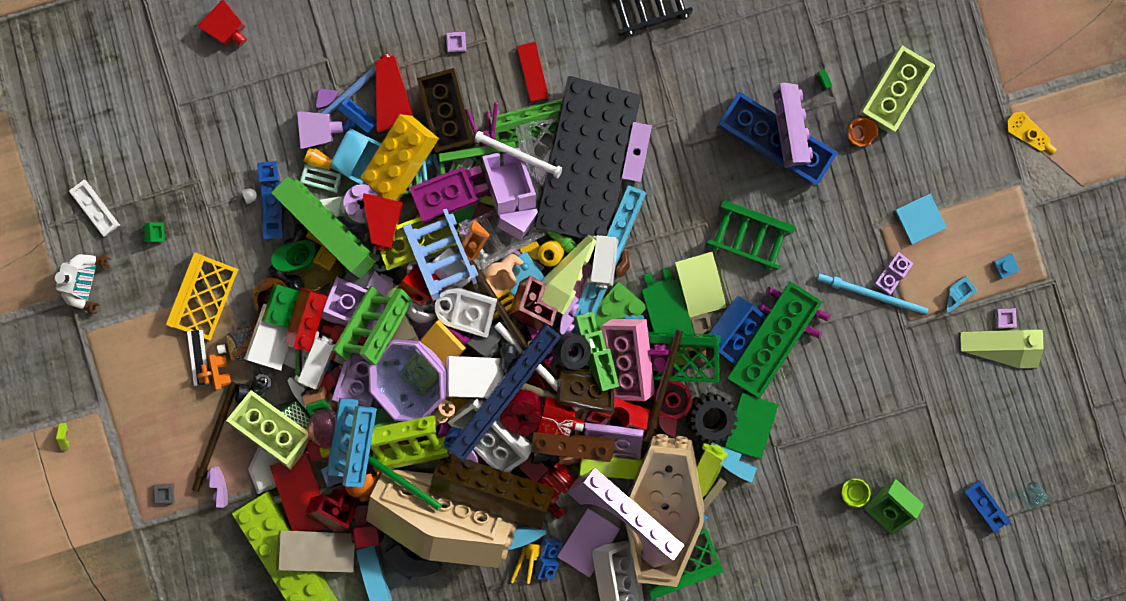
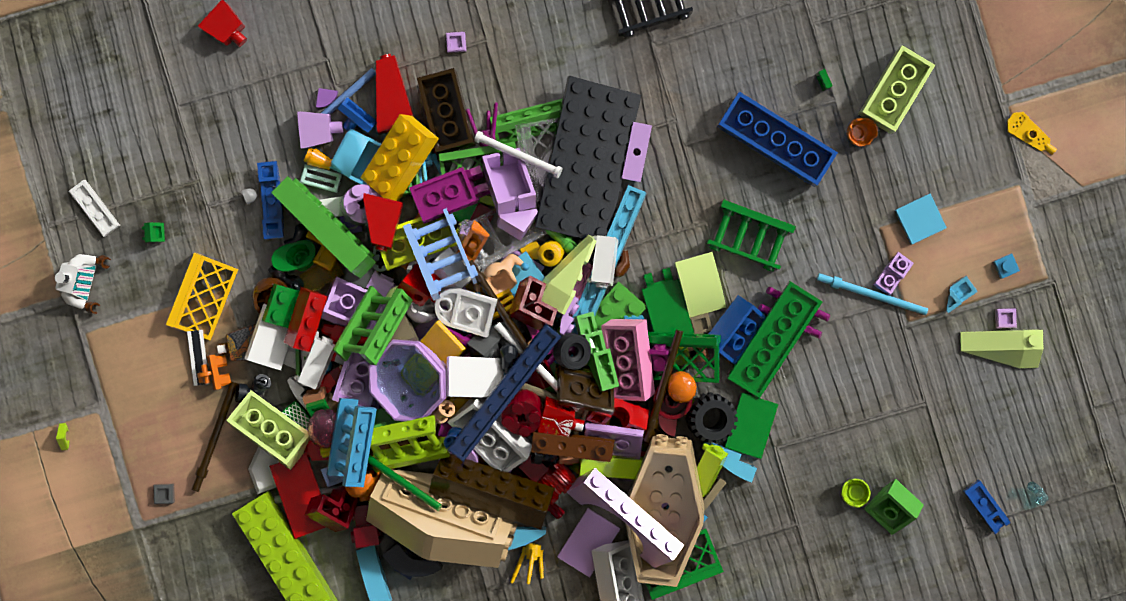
(217, 481): lavender slope -> none
(315, 551): tile -> none
(533, 71): red tile -> none
(546, 562): blue slope -> none
(681, 387): none -> orange hair
(791, 125): lavender slope -> none

